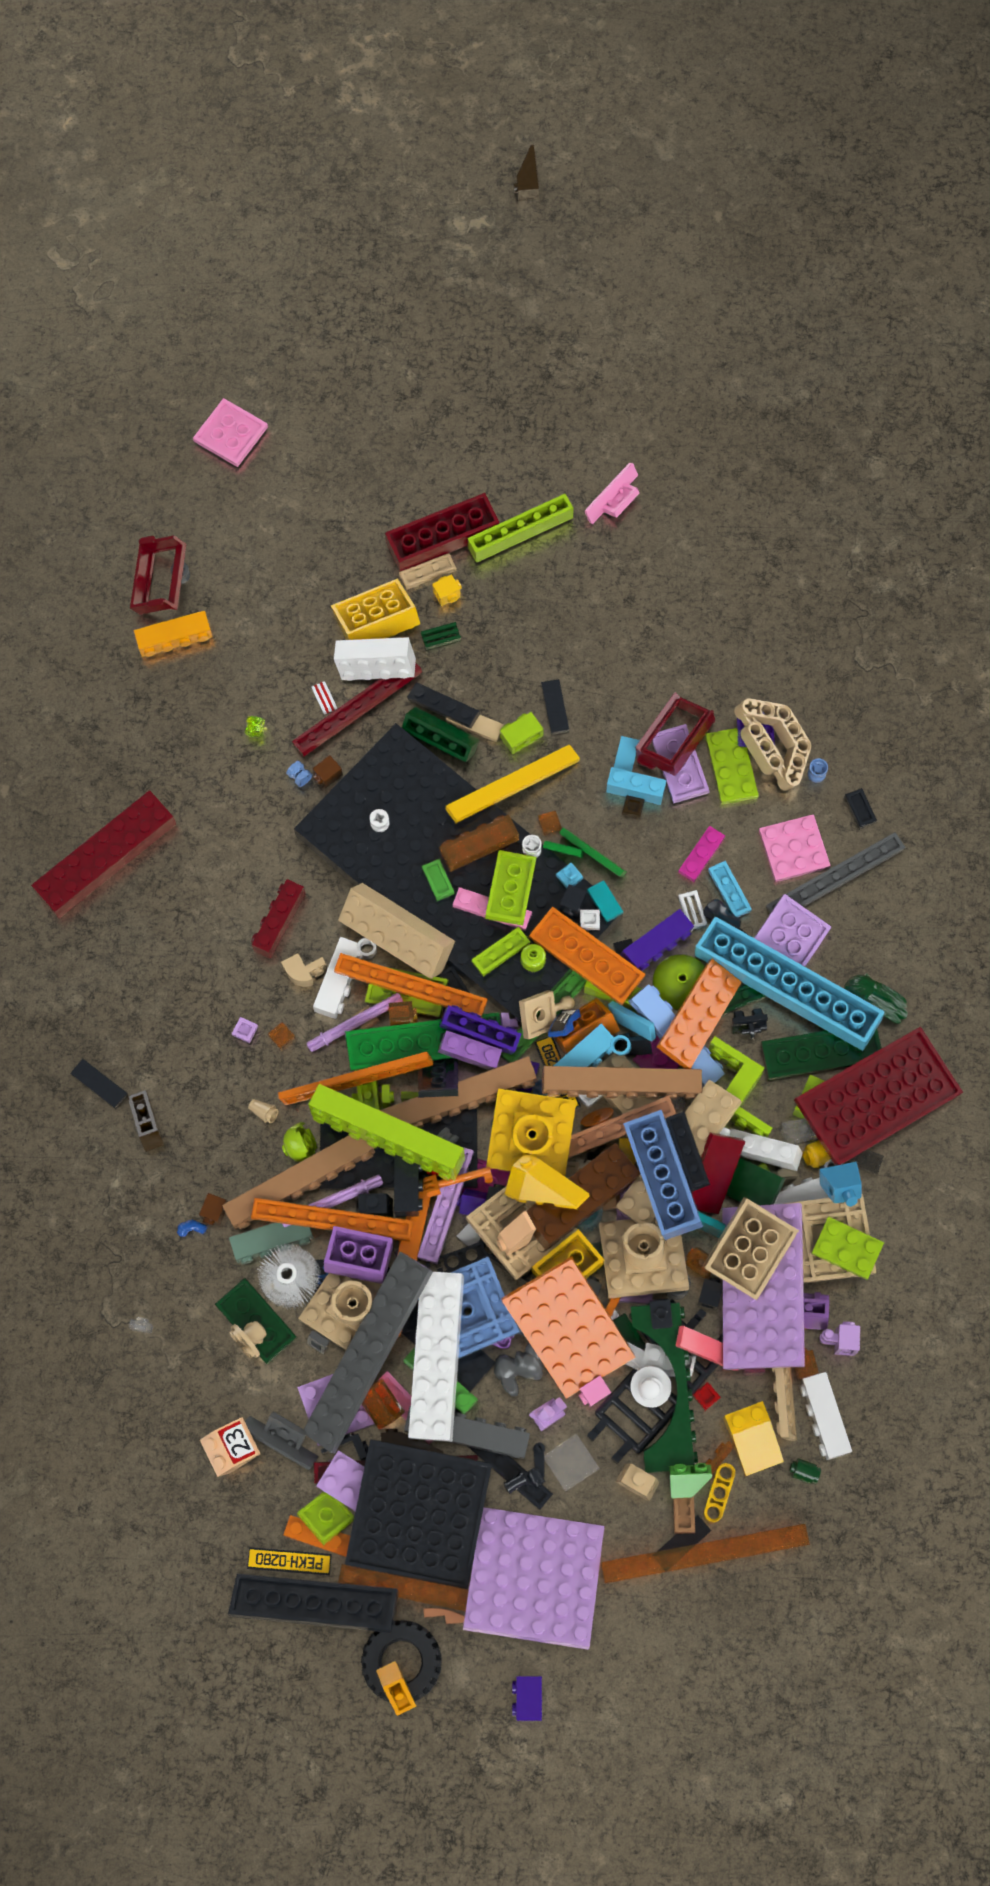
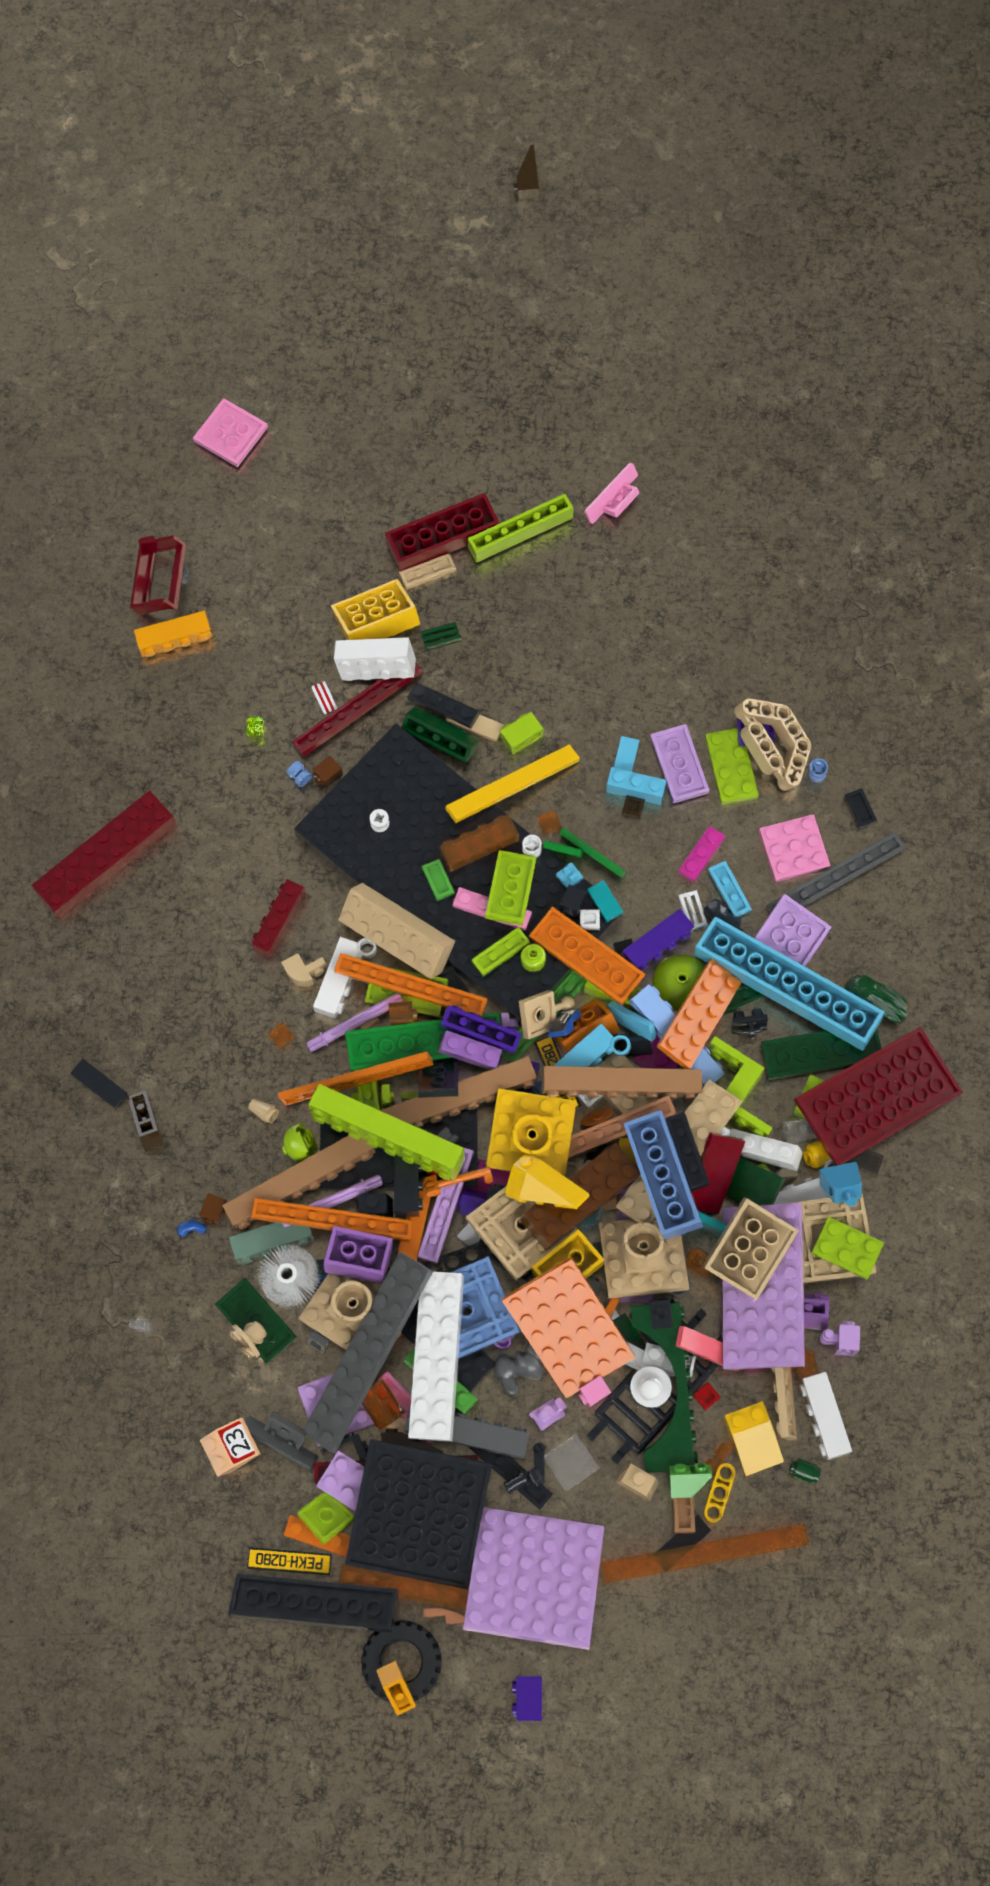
(244, 1030): lavender plate -> none
(447, 589): yellow brick -> none
(516, 1234): light nougat slope -> none
(555, 707): black tile -> none
(651, 759): dark red piece -> none
(710, 1293): black brick -> none

